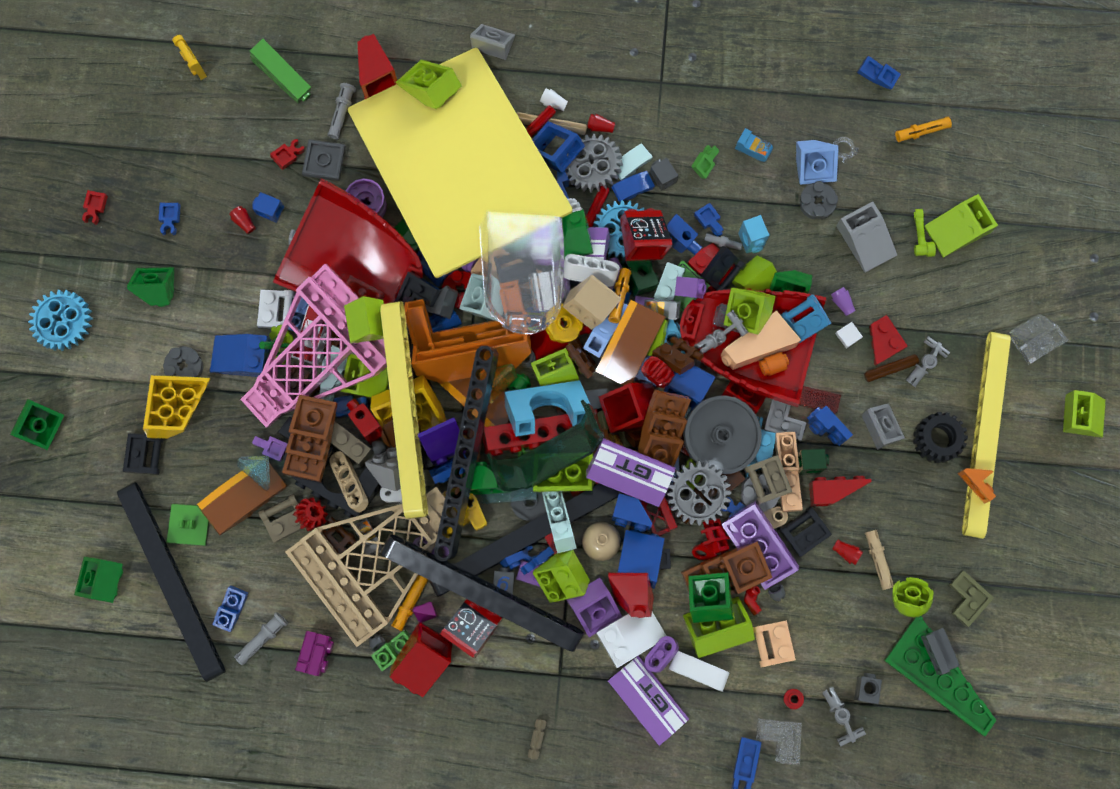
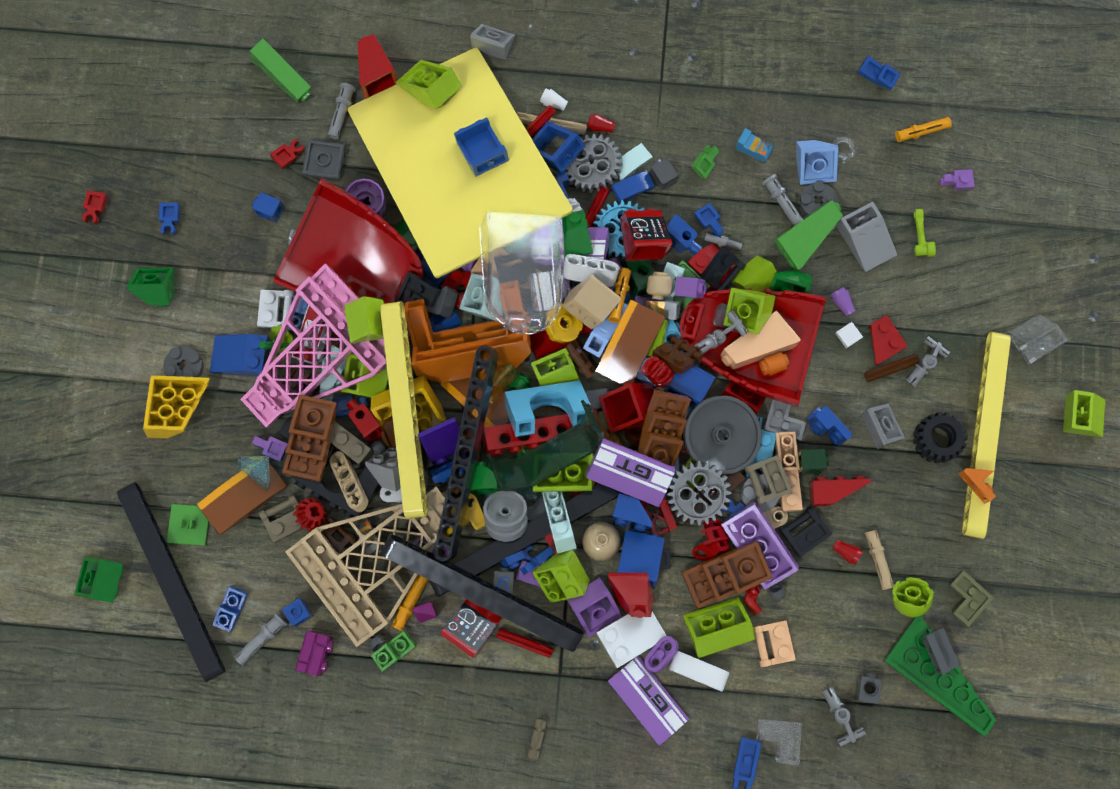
(37, 424): green brick -> none
(75, 327): medium azure gear -> none
(137, 453): black plate -> none
(188, 56): yellow plate -> none
(242, 219): red cone -> none
(297, 612): none -> blue brick
(421, 660): red slope -> none
(481, 147): none -> blue panel
(505, 515): none -> light grey wheel
(524, 642): none -> red axle
(659, 285): none -> tan head
(710, 597): green slope -> none
(753, 234): medium azure brick -> none
(779, 193): none -> light grey pin
(787, 699): red plate -> none
(804, 237): none -> bright green slope
(809, 324): dark azure plate -> none
(815, 398): clear red plate -> none
(959, 179): none -> medium lavender plate
(961, 226): lime slope -> none

